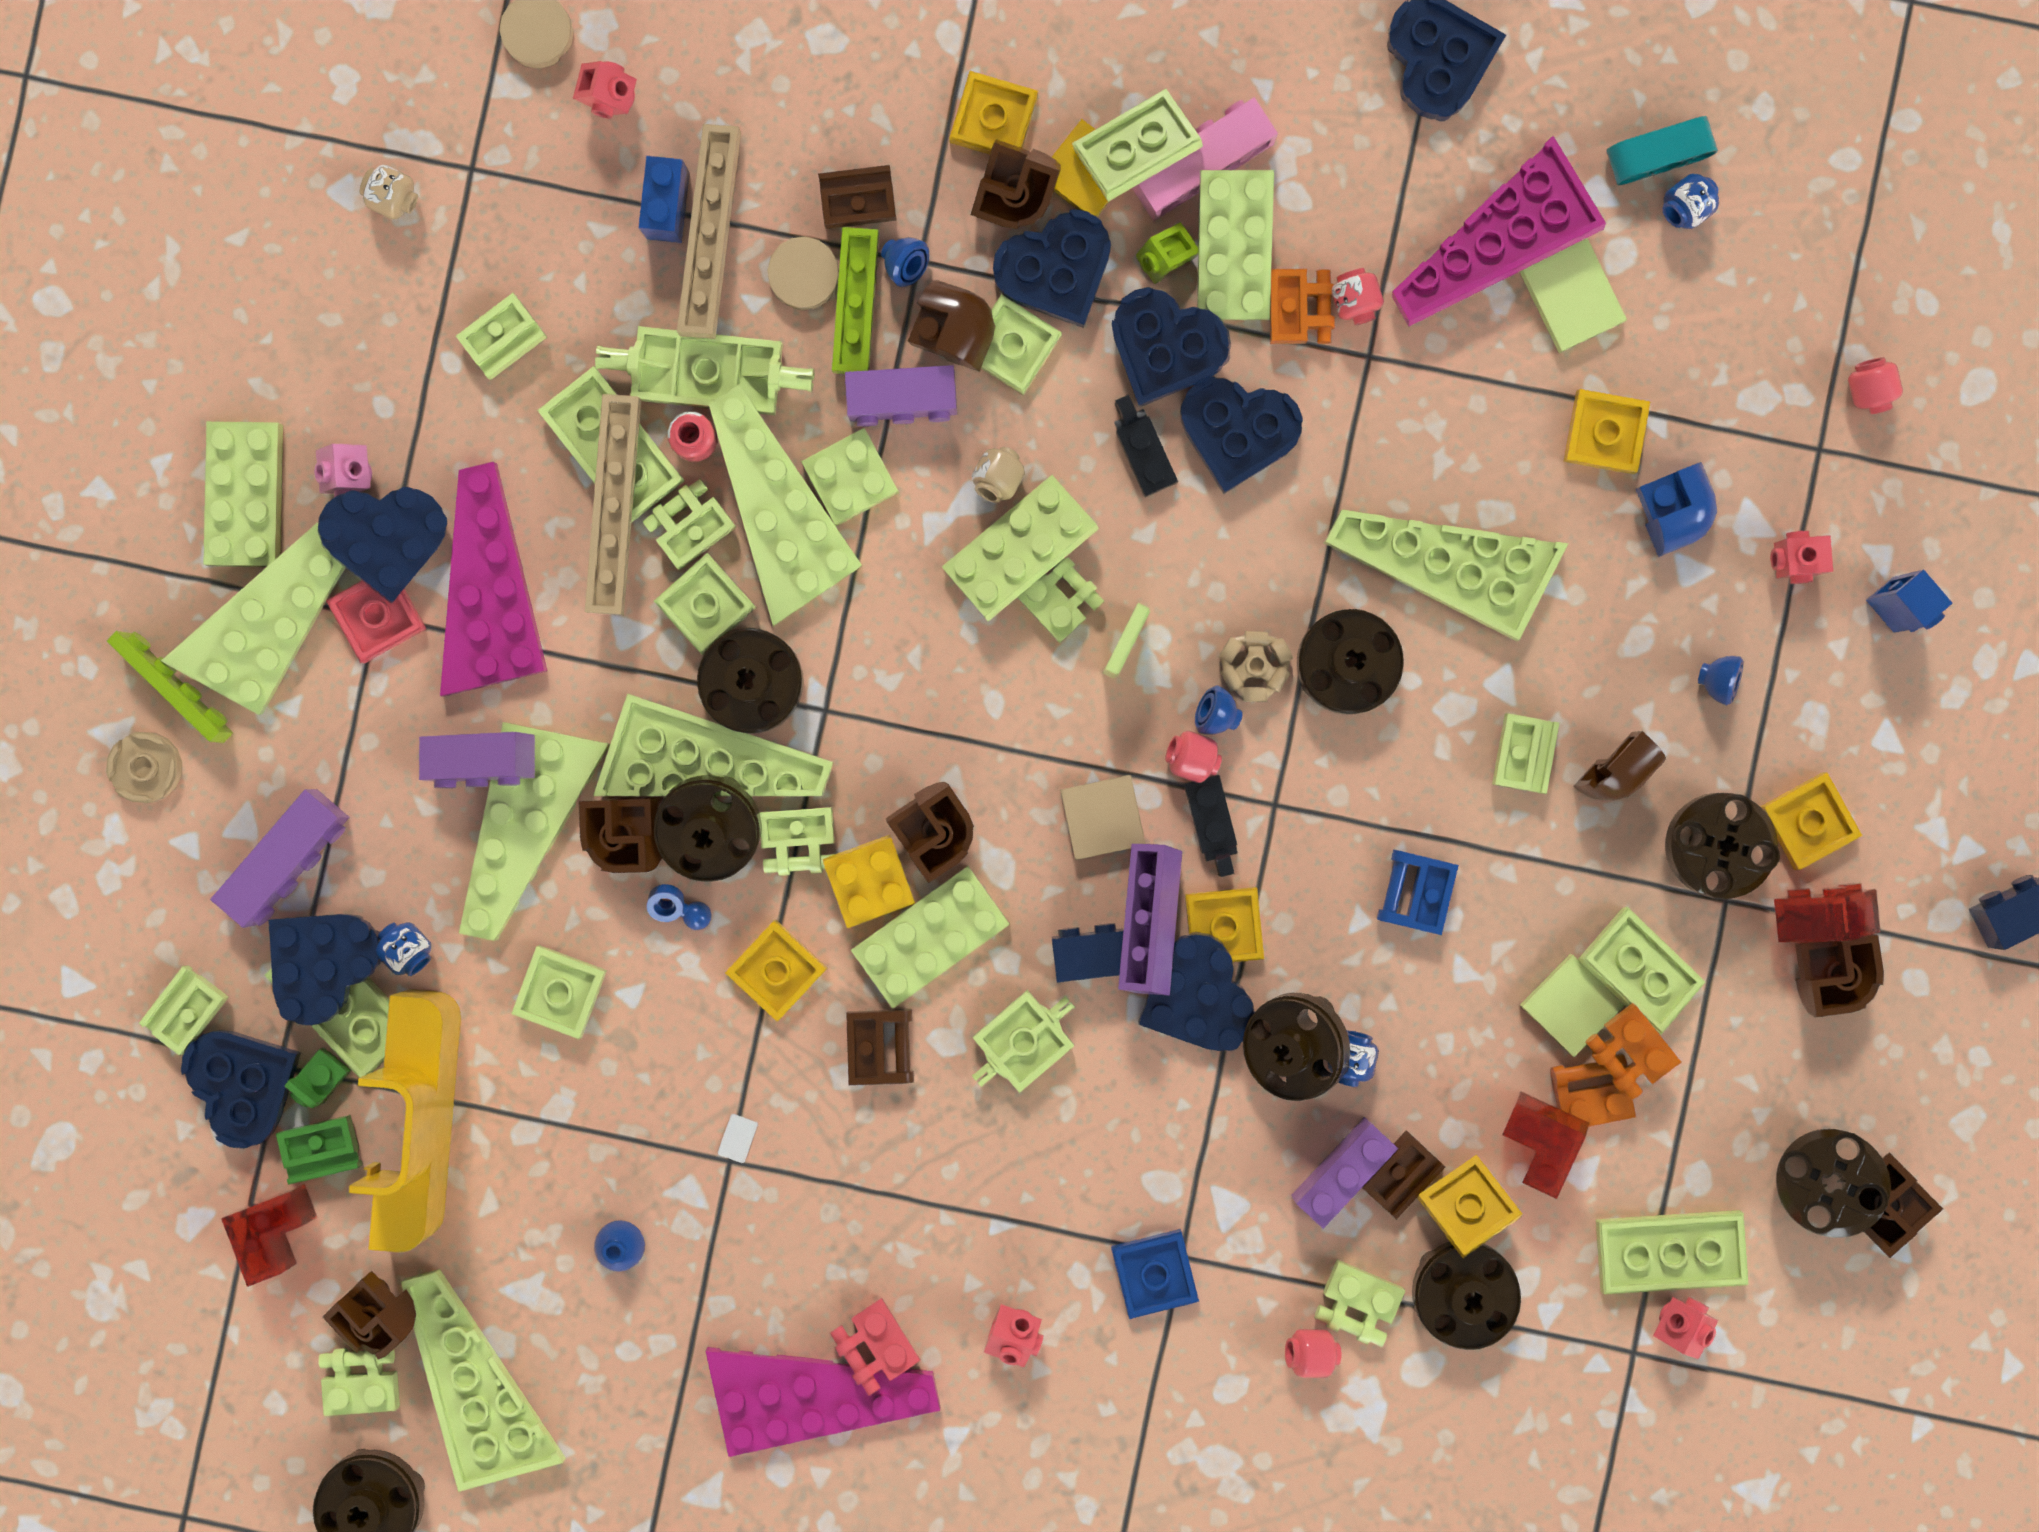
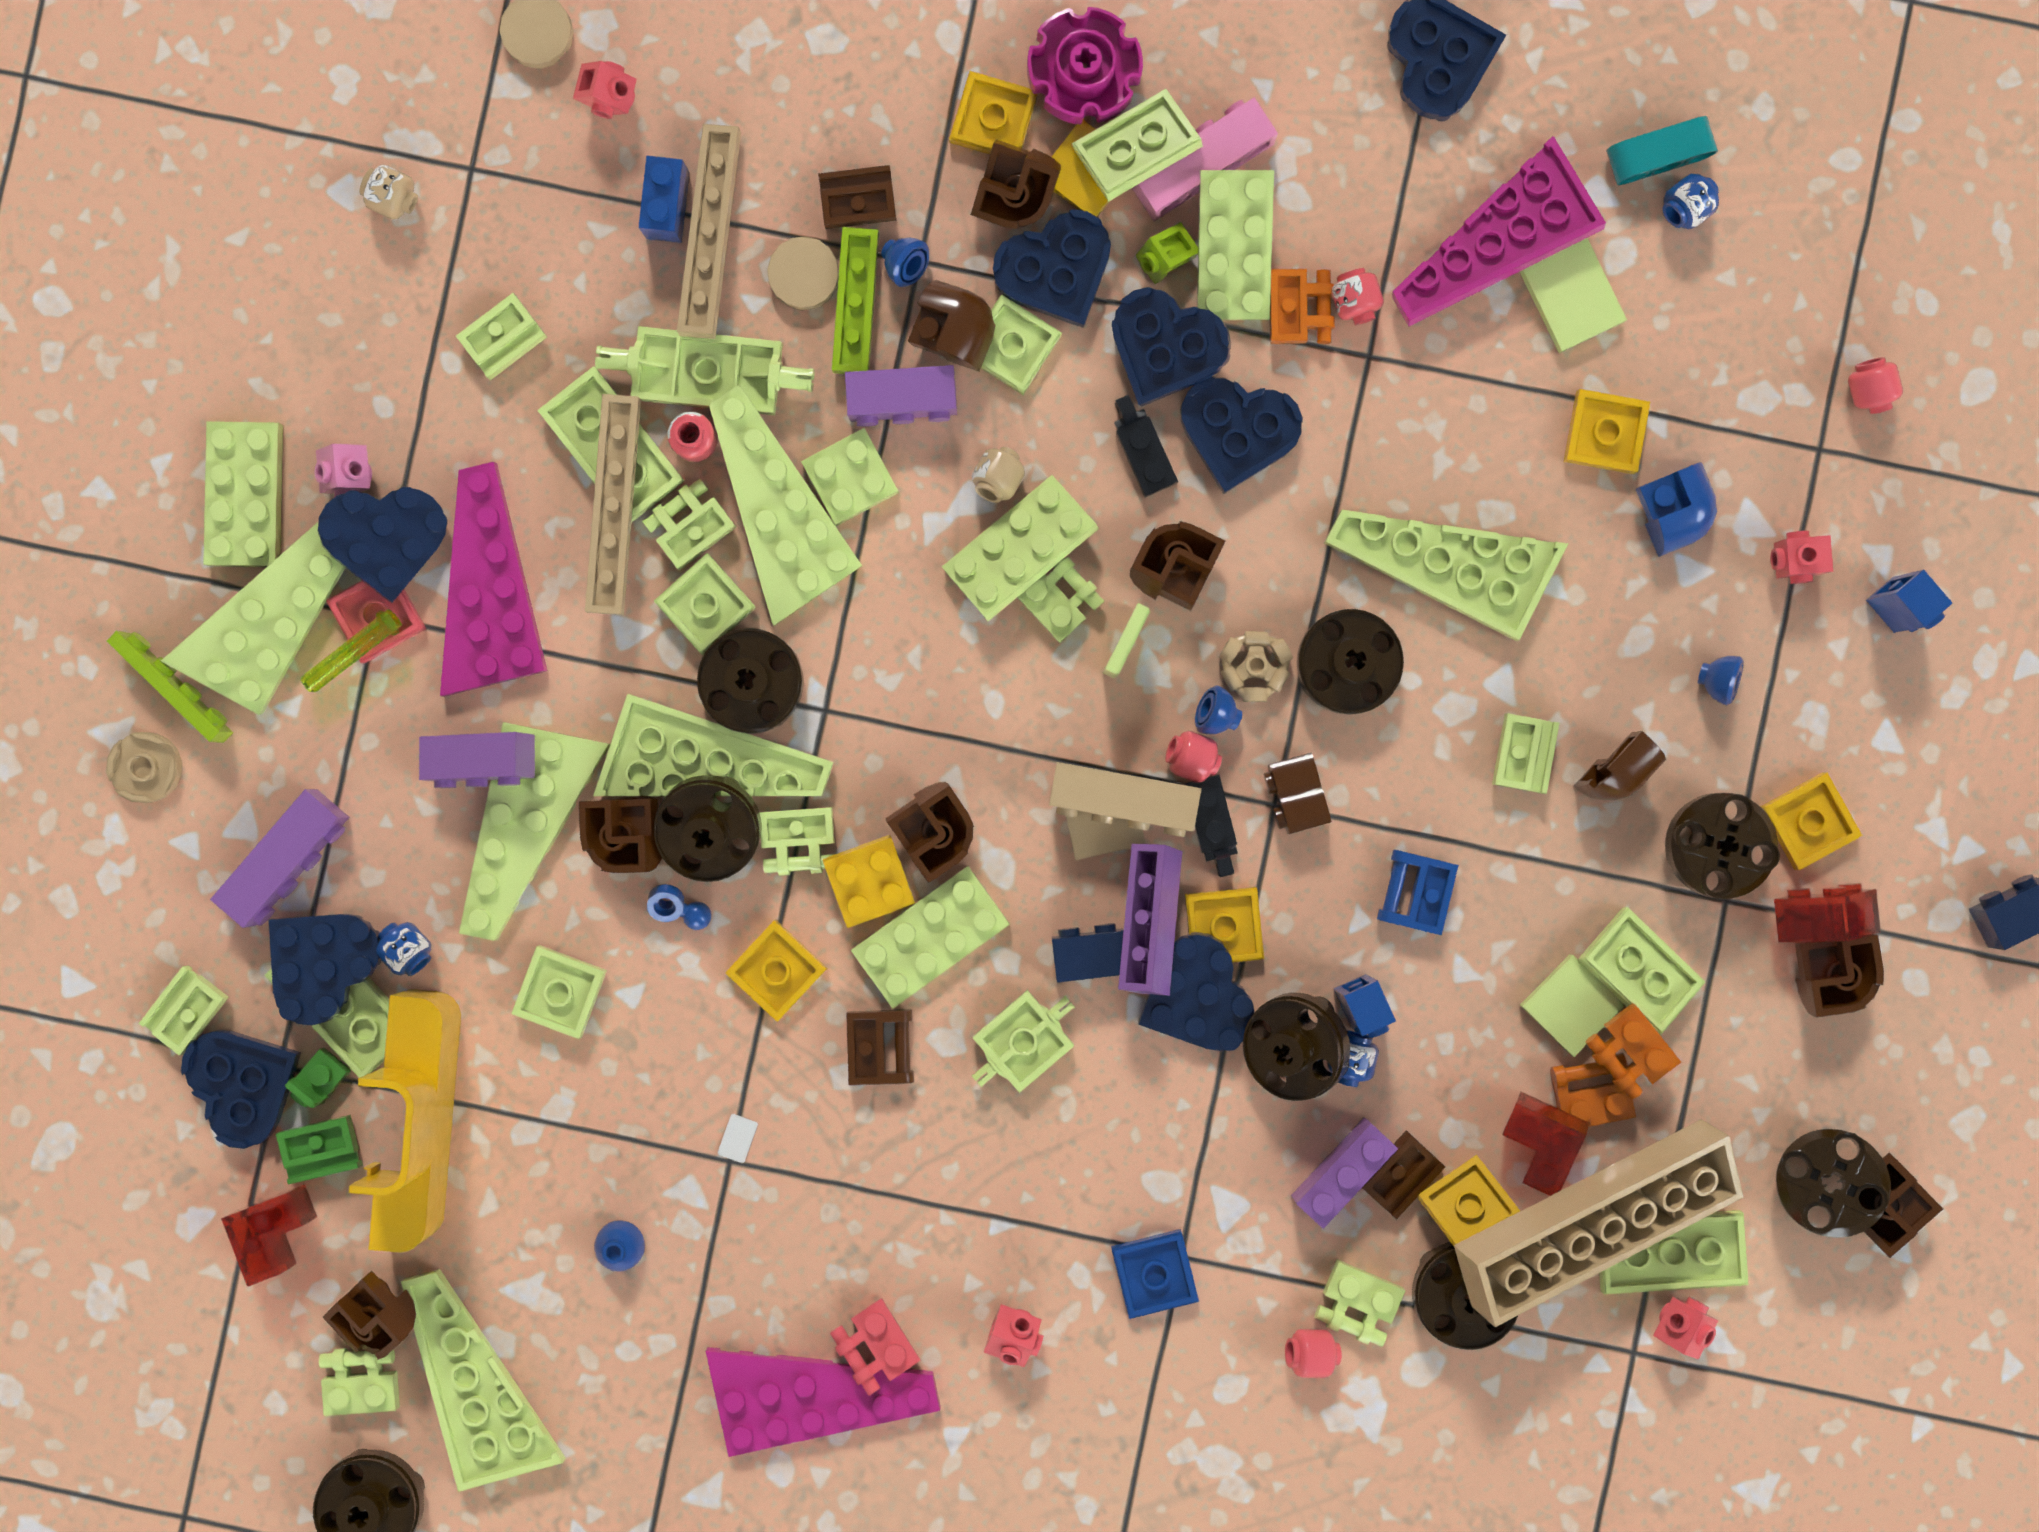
(353, 649): none -> clear neon green axle
(1110, 60): none -> dark pink piece
(1124, 797): none -> tan brick
(1176, 562): none -> reddish brown brick
(1298, 794): none -> reddish brown brick
(1365, 1006): none -> blue brick
(1598, 1222): none -> tan brick

